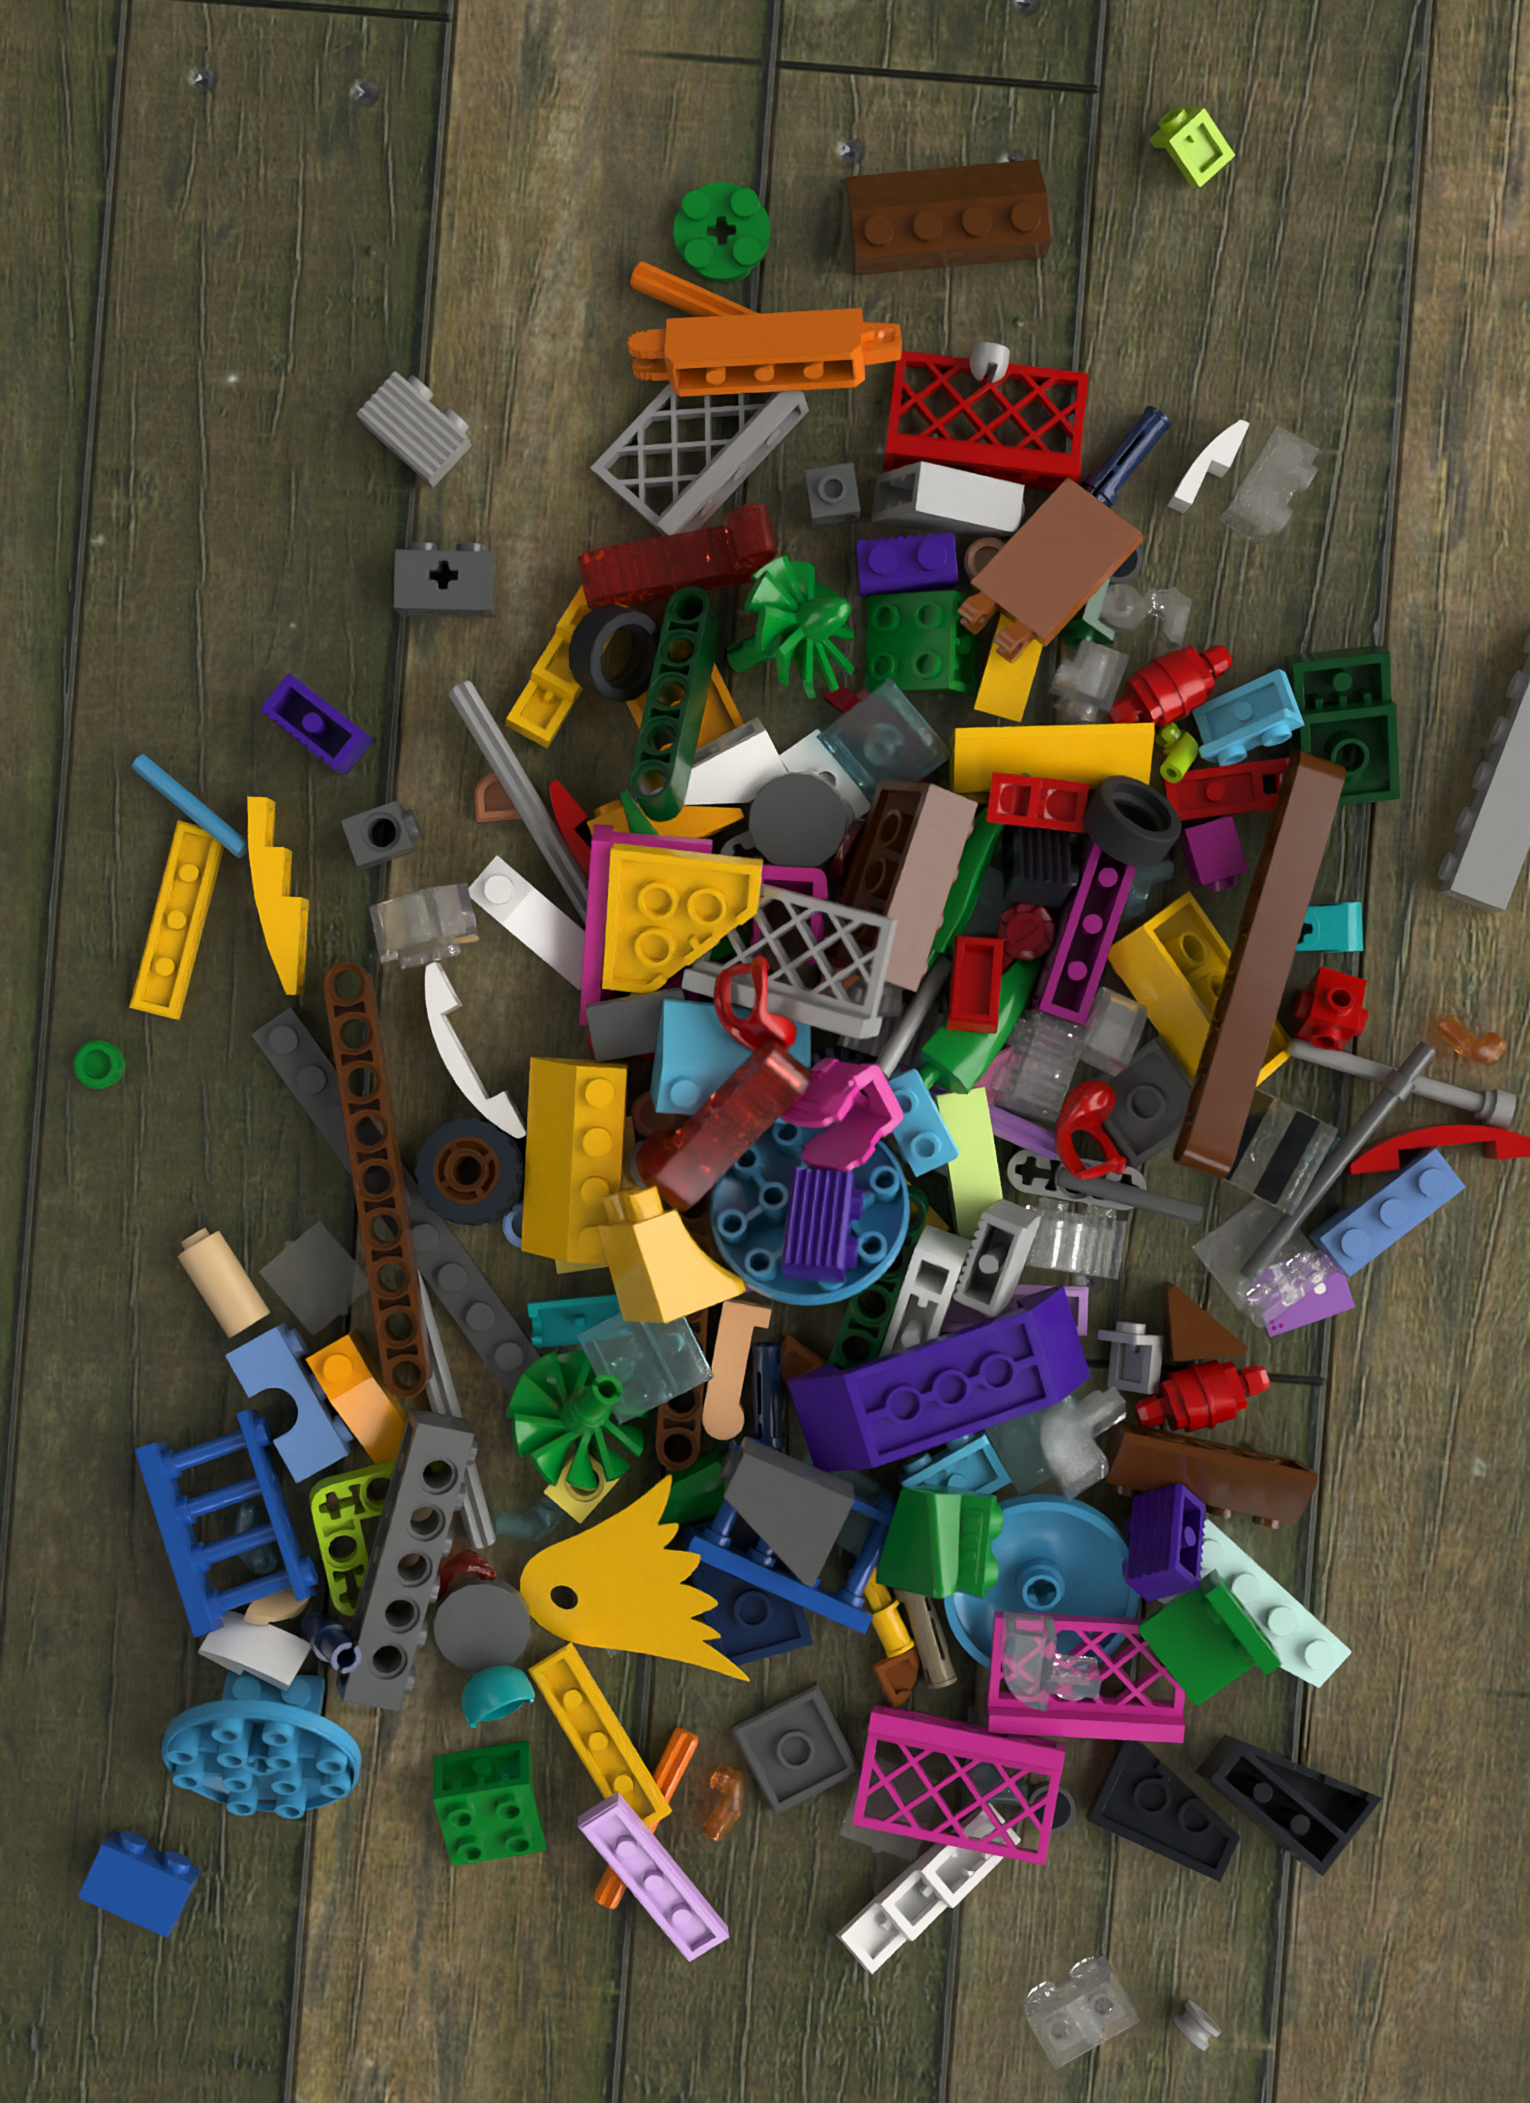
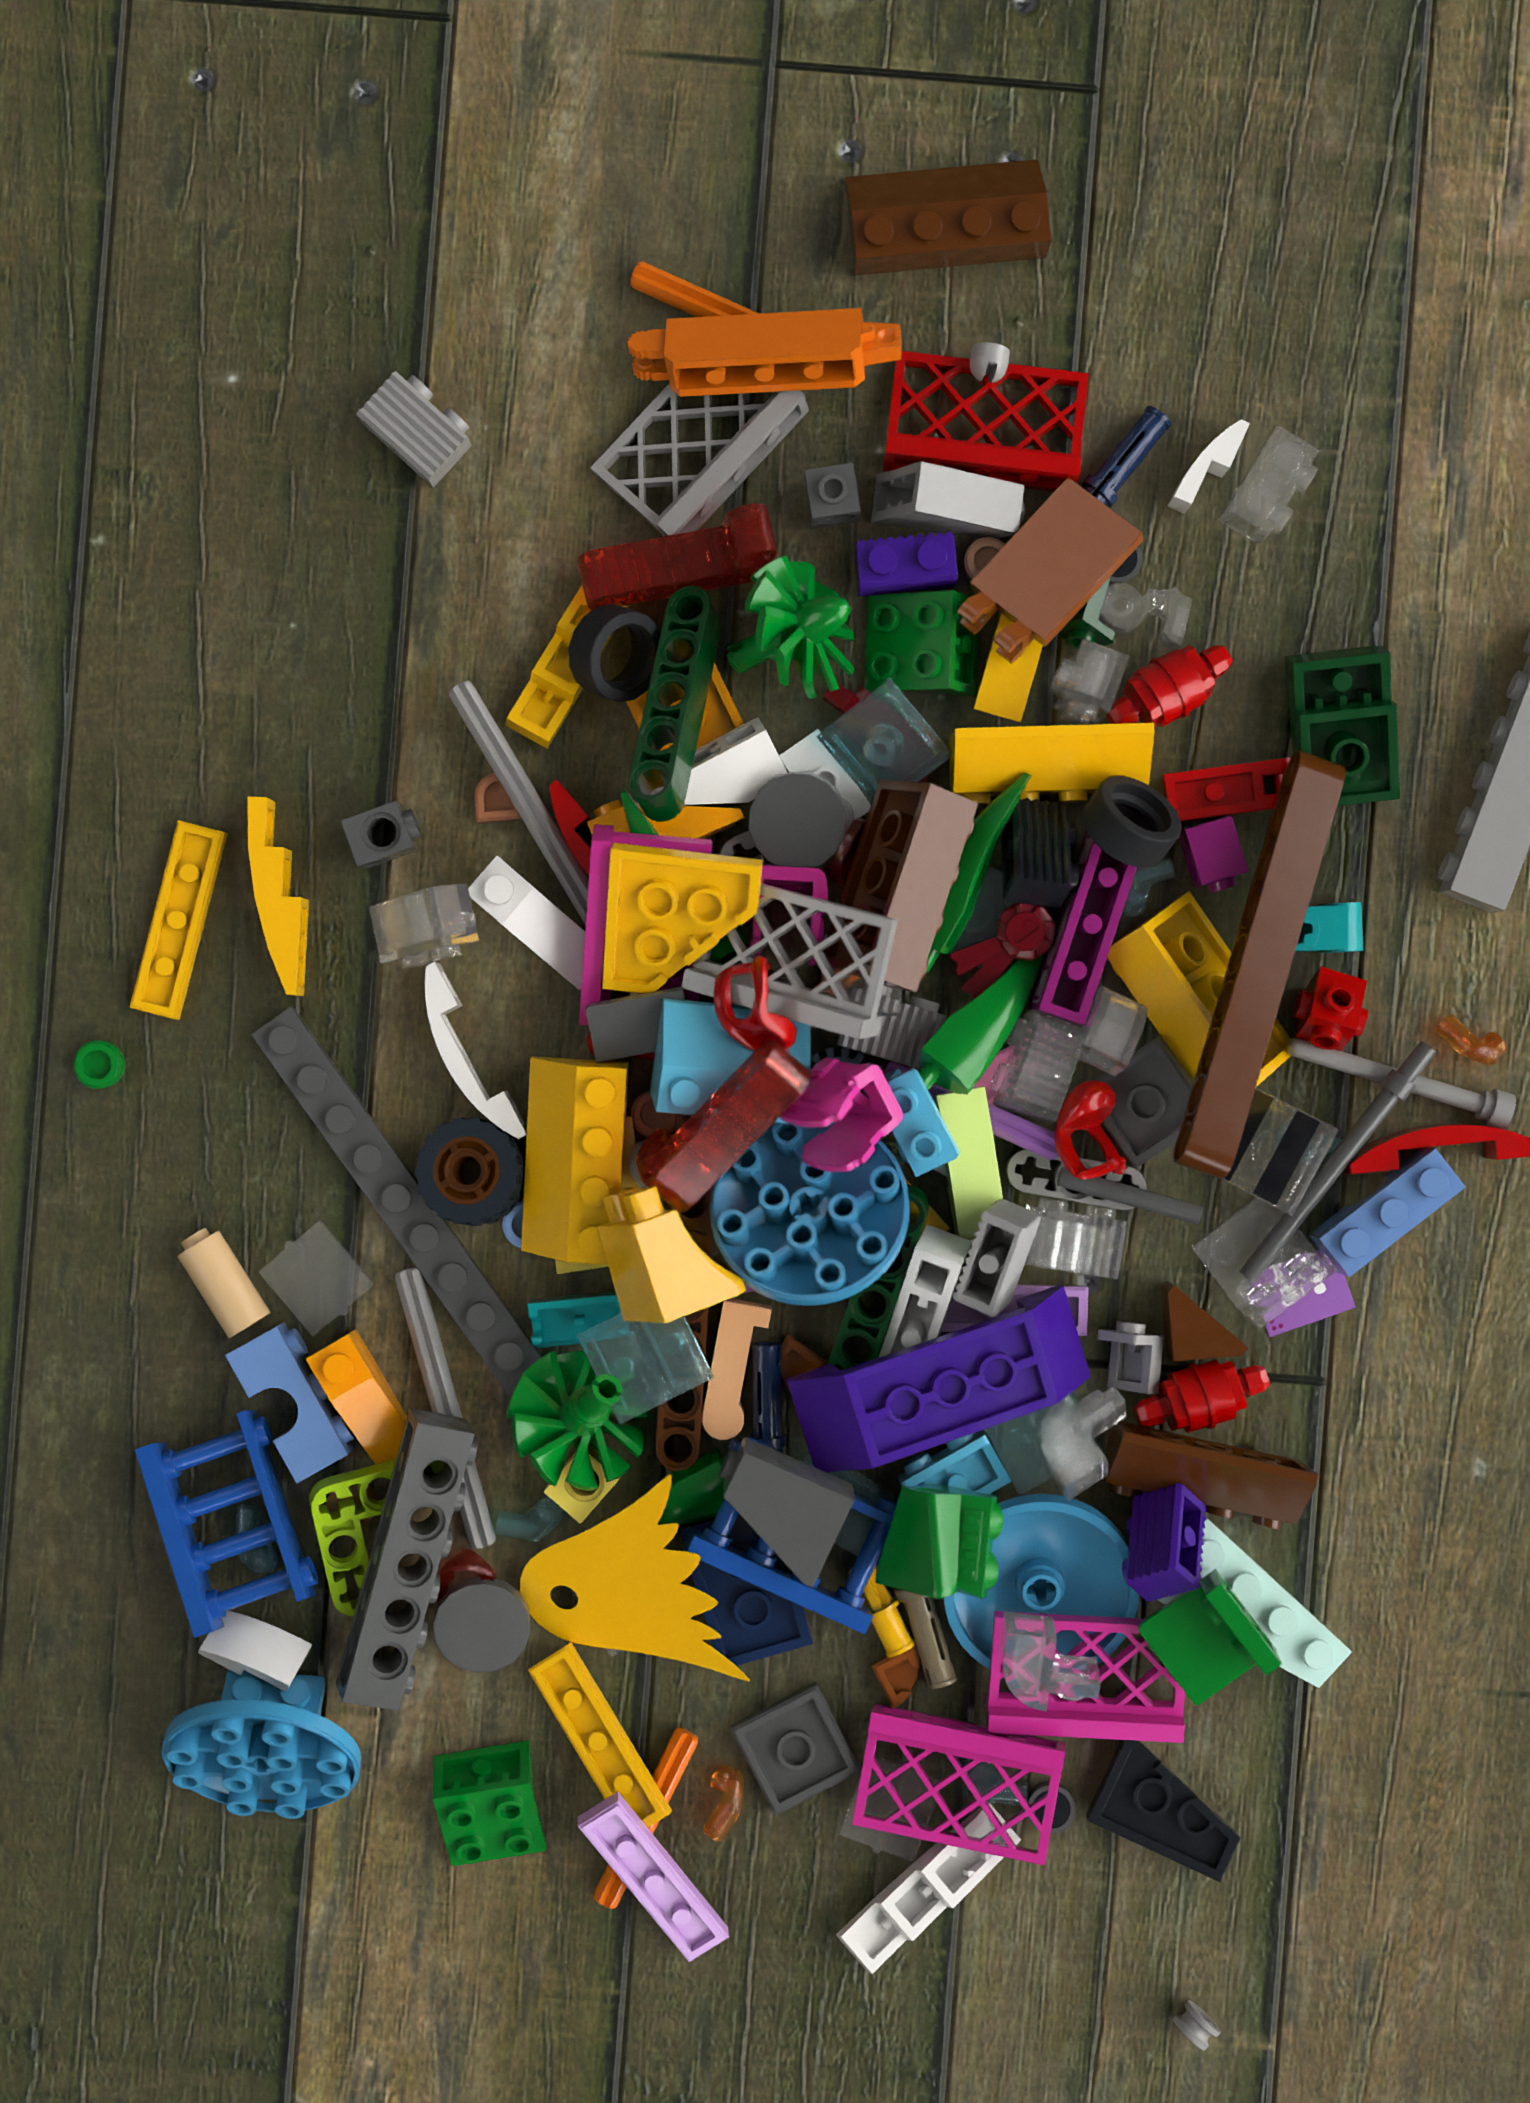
(140, 1882): blue brick -> none
(190, 805): dark azure bar -> none
(275, 1608): tan tile -> none
(316, 725): dark purple brick -> none
(331, 1642): dark blue pin -> none
(370, 1203): reddish brown beam -> none
(421, 595): dark grey brick -> none
(495, 1694): teal hair -> none
(701, 212): green plate -> none
(819, 1225): dark purple brick -> none
(913, 1016): light grey bar -> none
(975, 984): red tile -> none
(1037, 802): red slope -> none
(1079, 2010): clear brick -> none
(1180, 751): lime arm -> none
(1193, 144): lime bracket -> none
(1247, 718): medium azure bracket -> none
(1291, 1803): black wedge -> none

